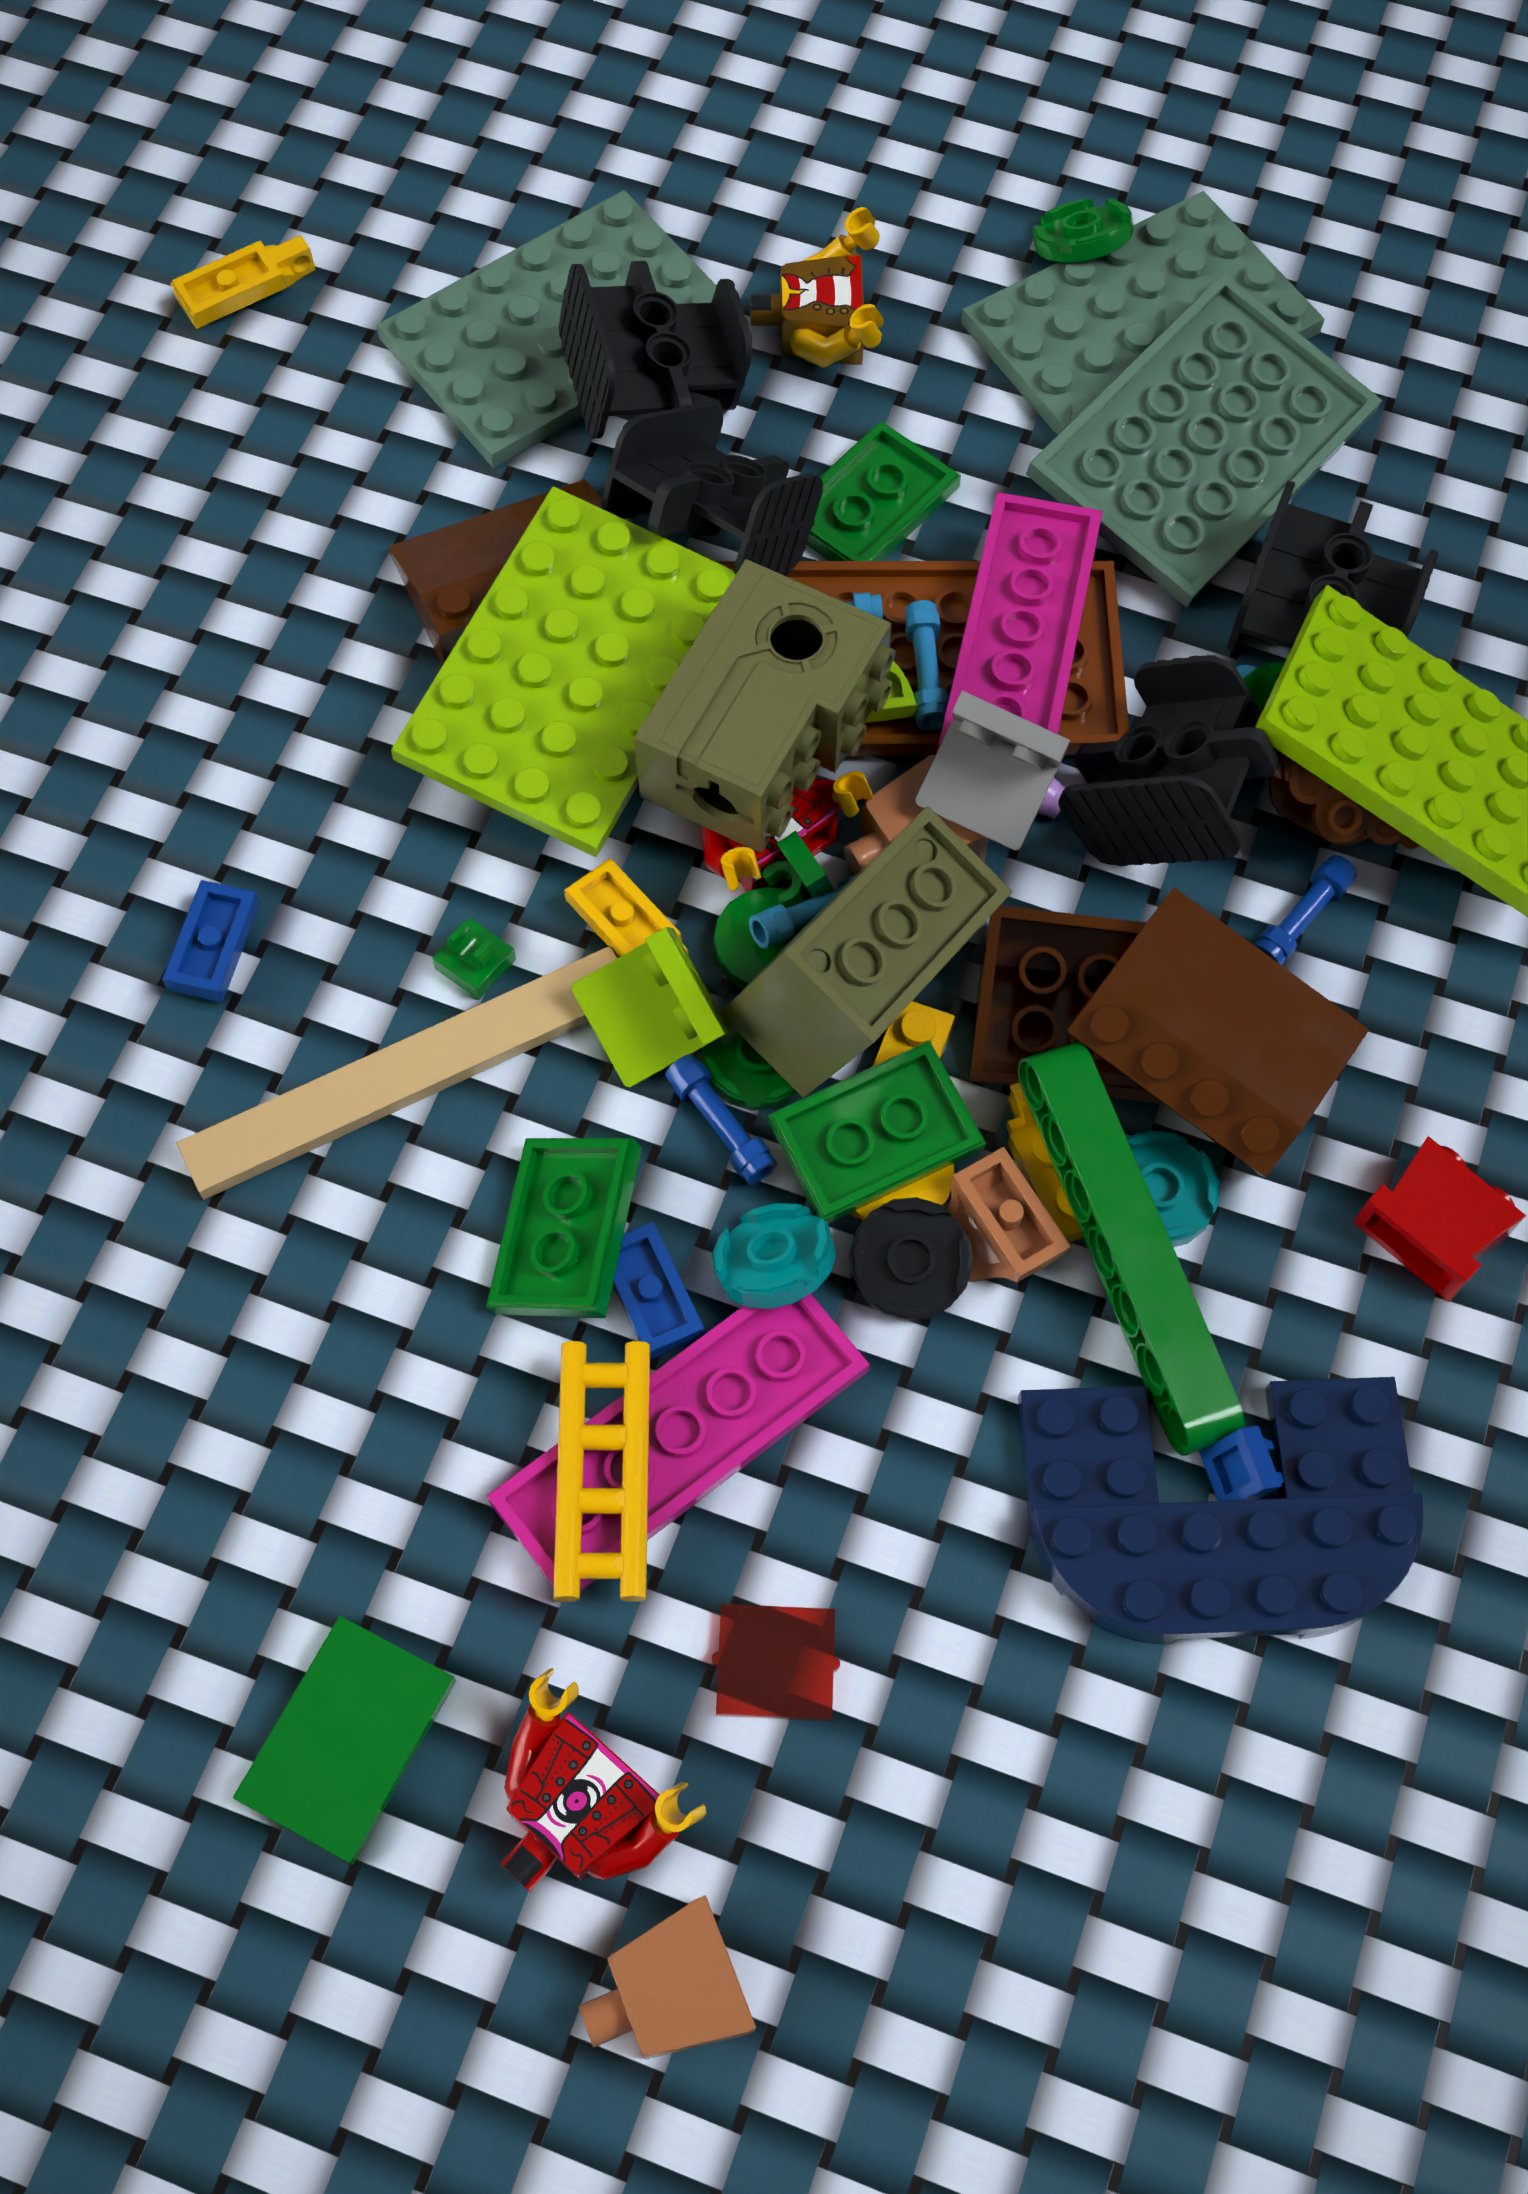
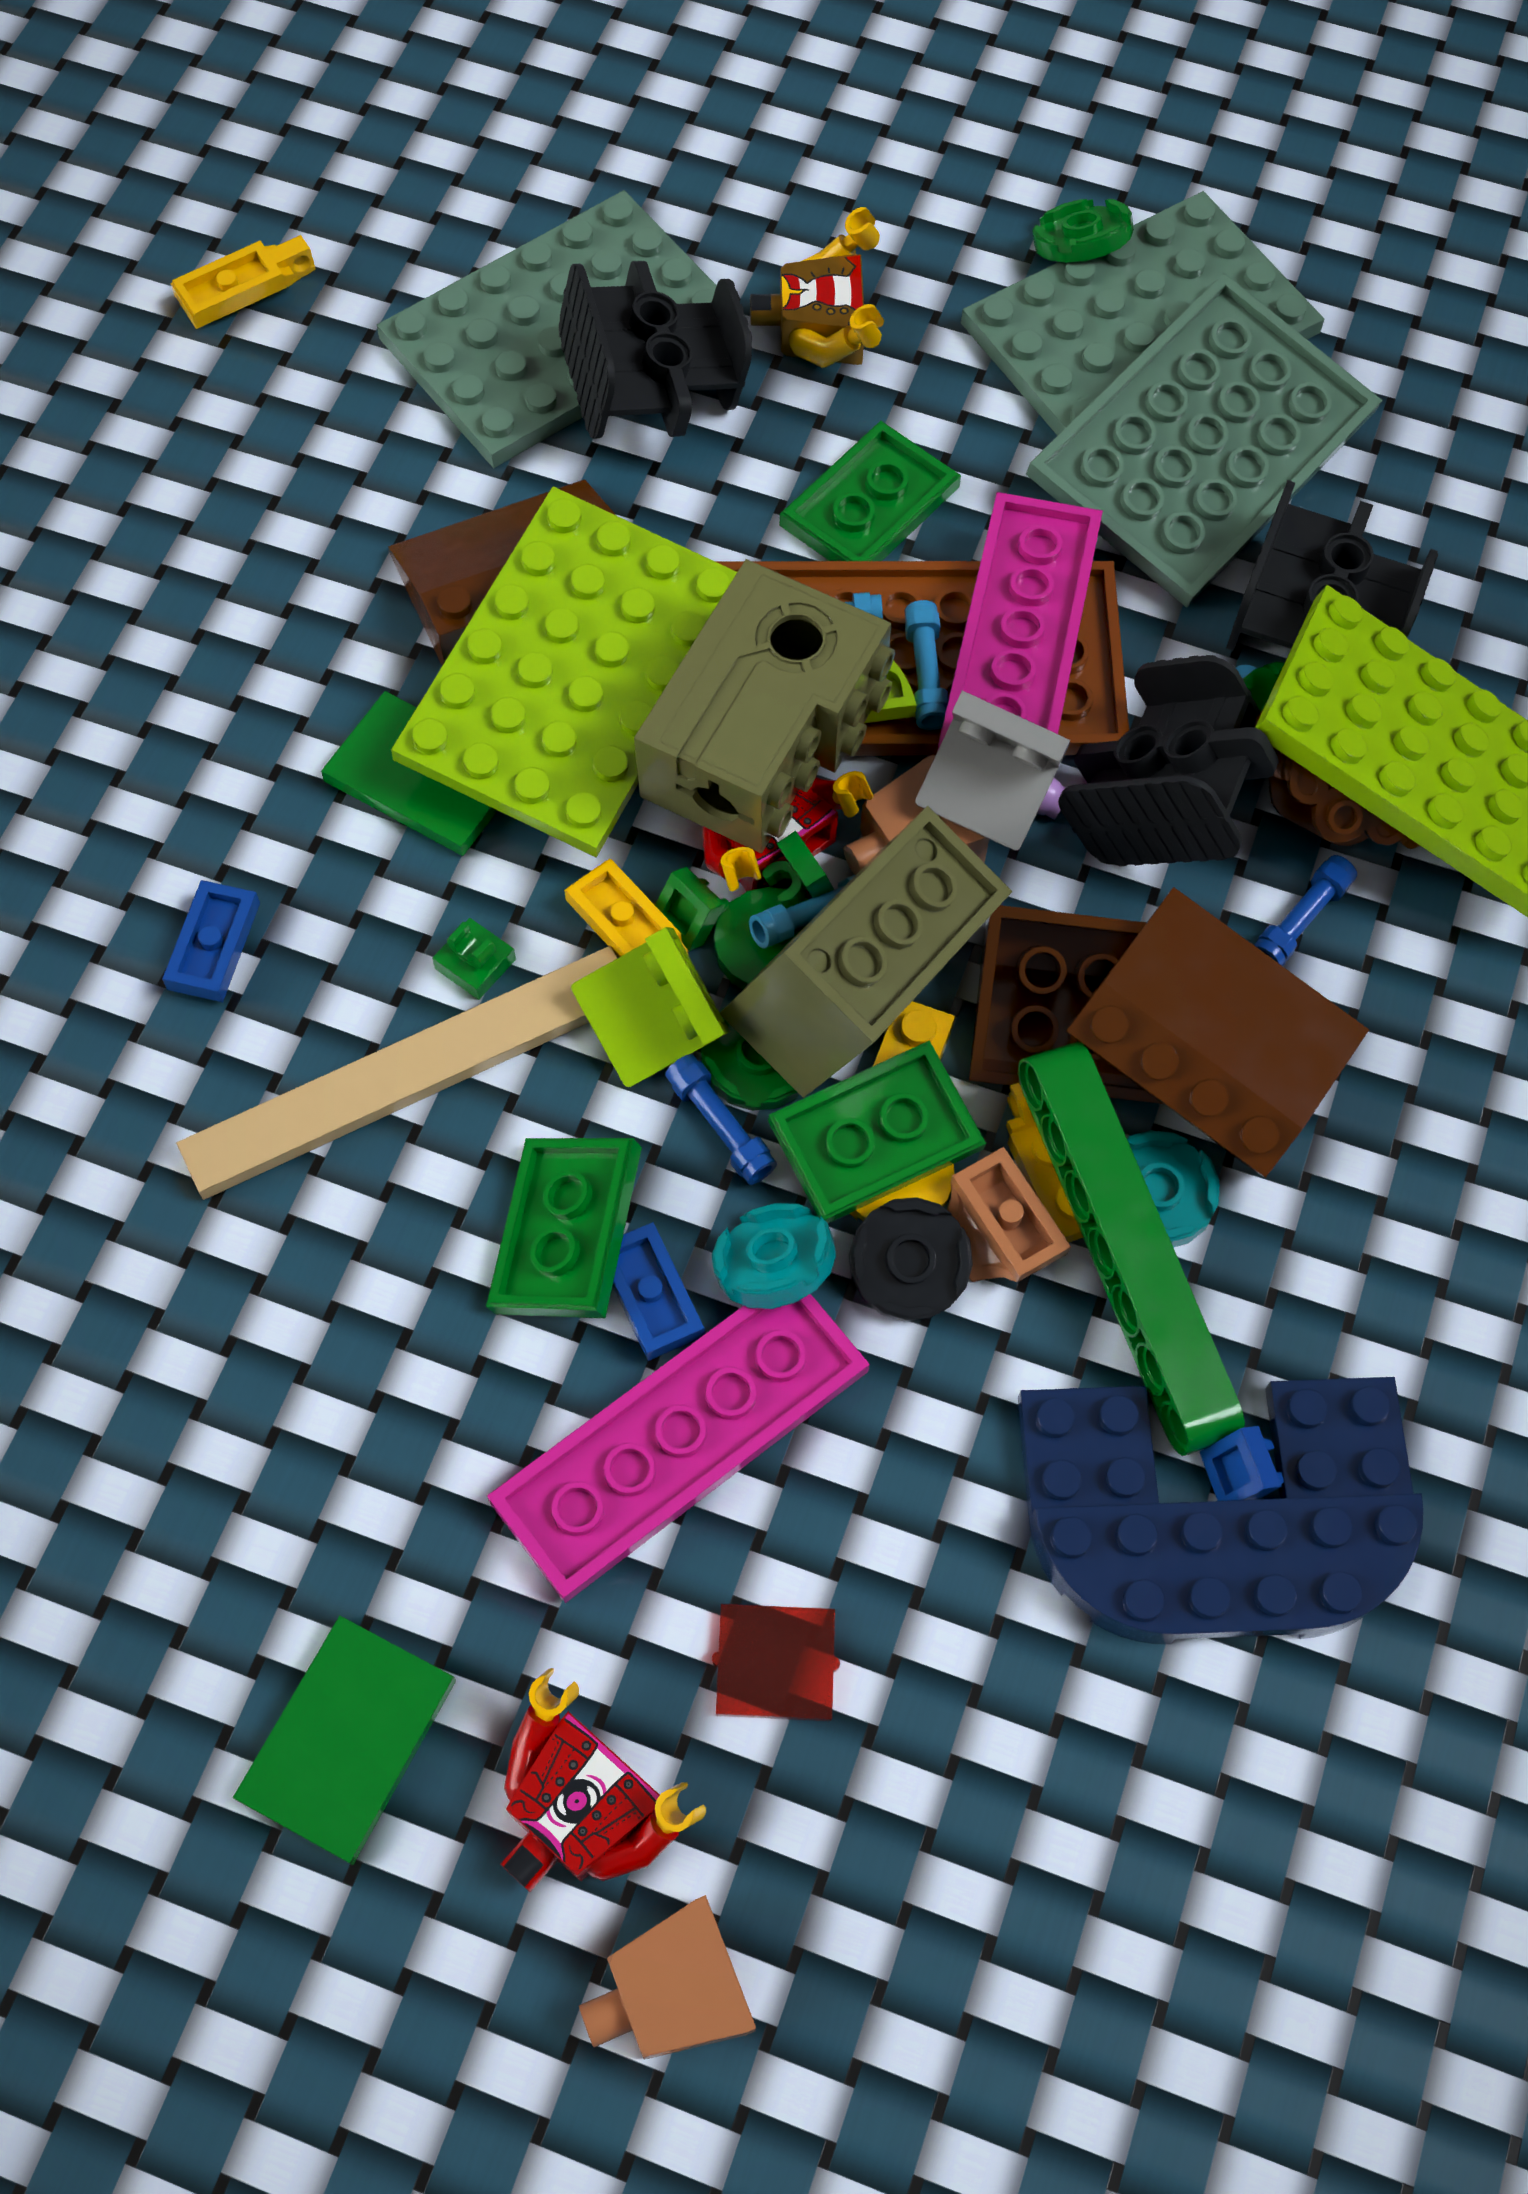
(368, 773): none -> green tile
(630, 1500): yellow bar -> none
(673, 471): black piece -> none
(690, 906): none -> green tile
(1439, 1218): red hips -> none

